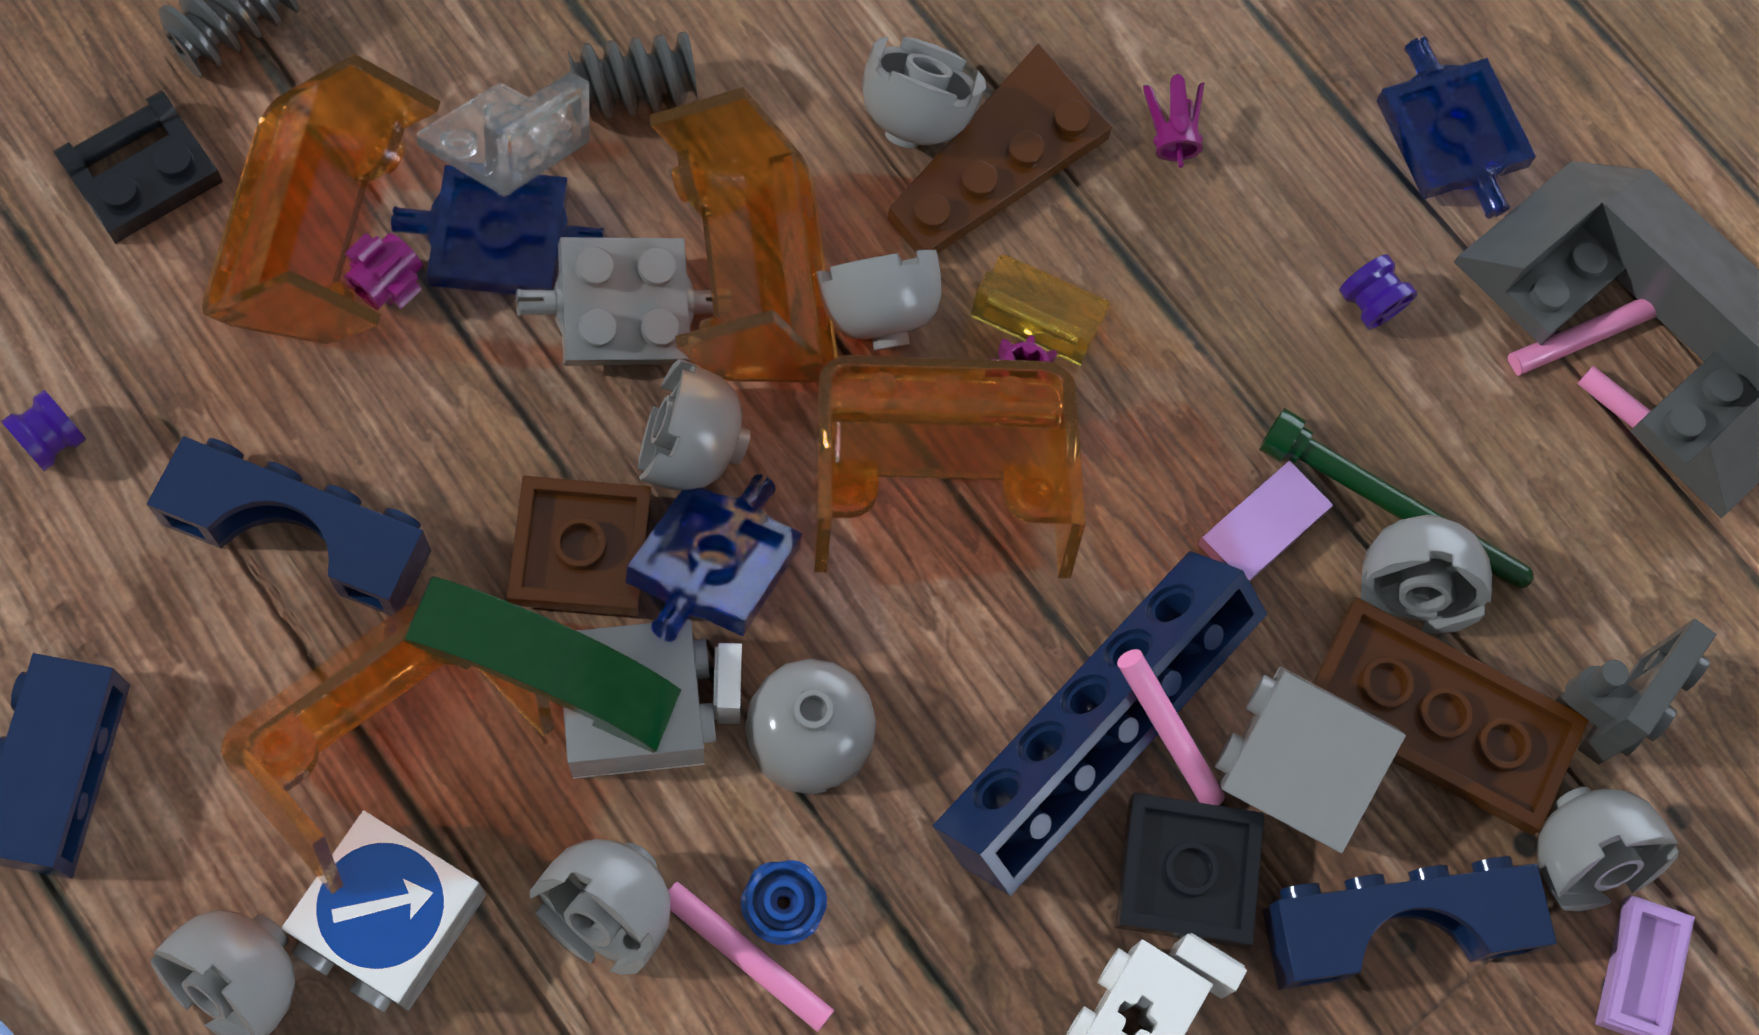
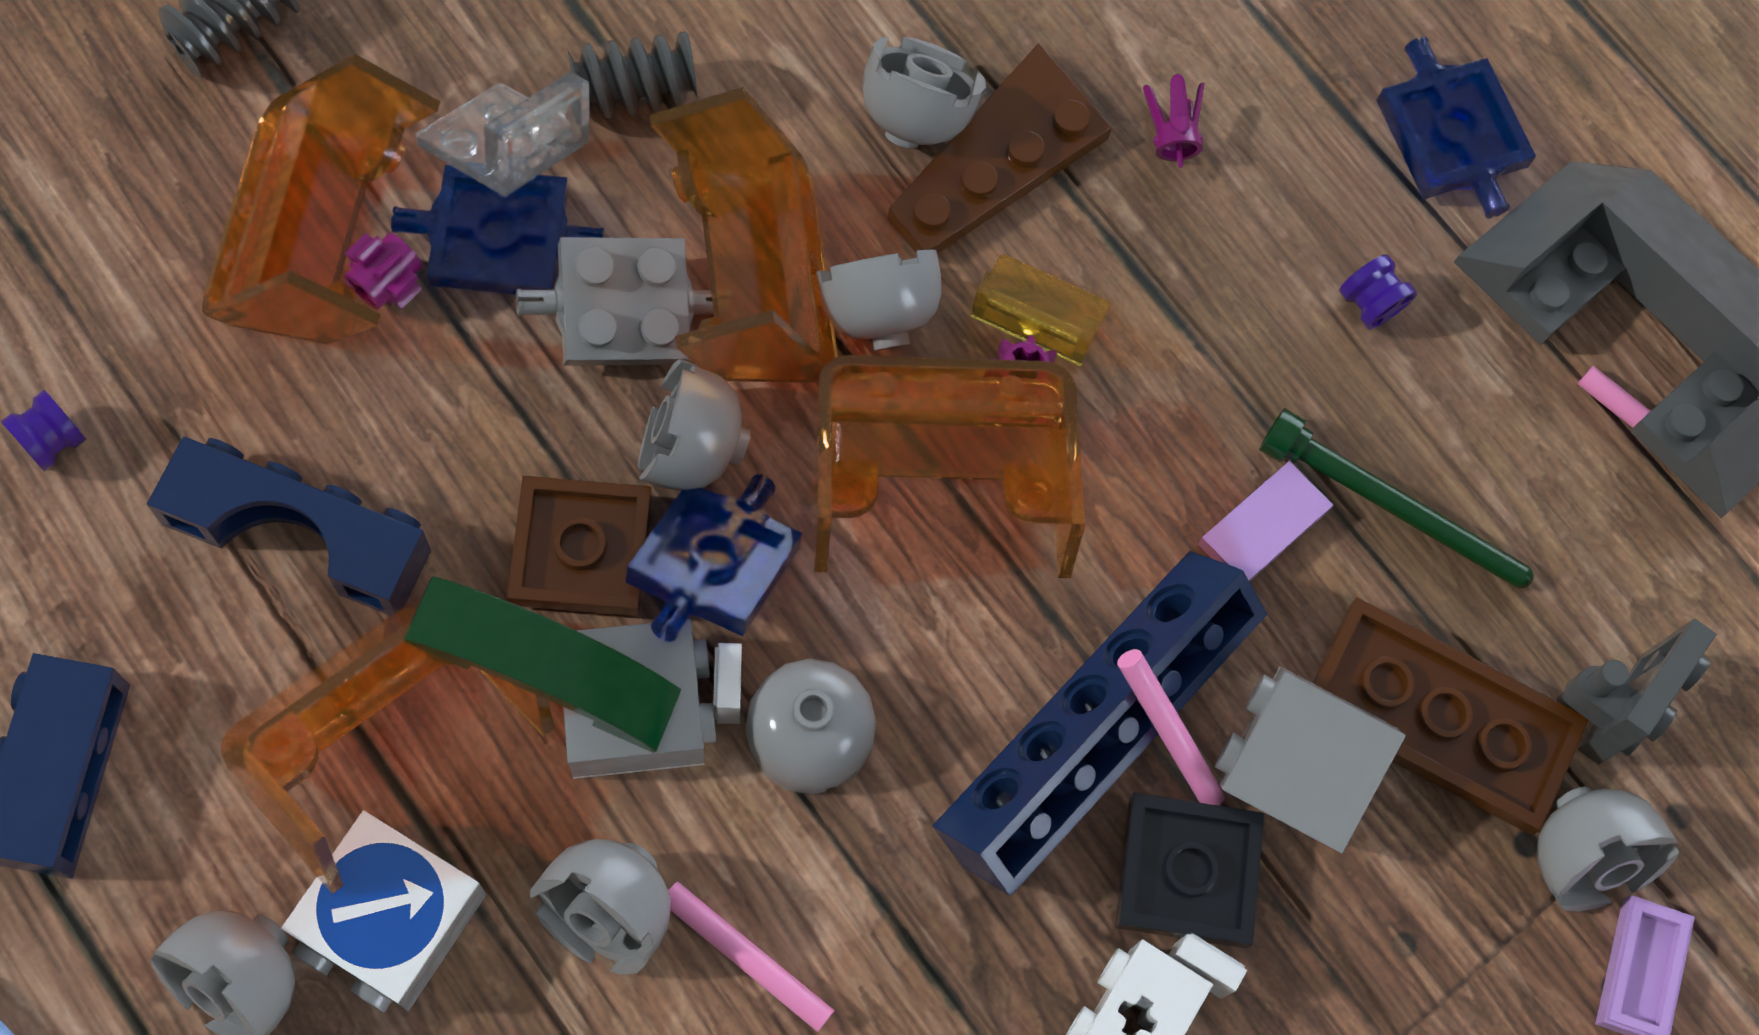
(146, 182): black plate -> none
(788, 880): blue plate -> none
(1428, 573): light grey cylinder -> none
(1486, 912): dark blue arch -> none
(1581, 336): bright pink bar -> none

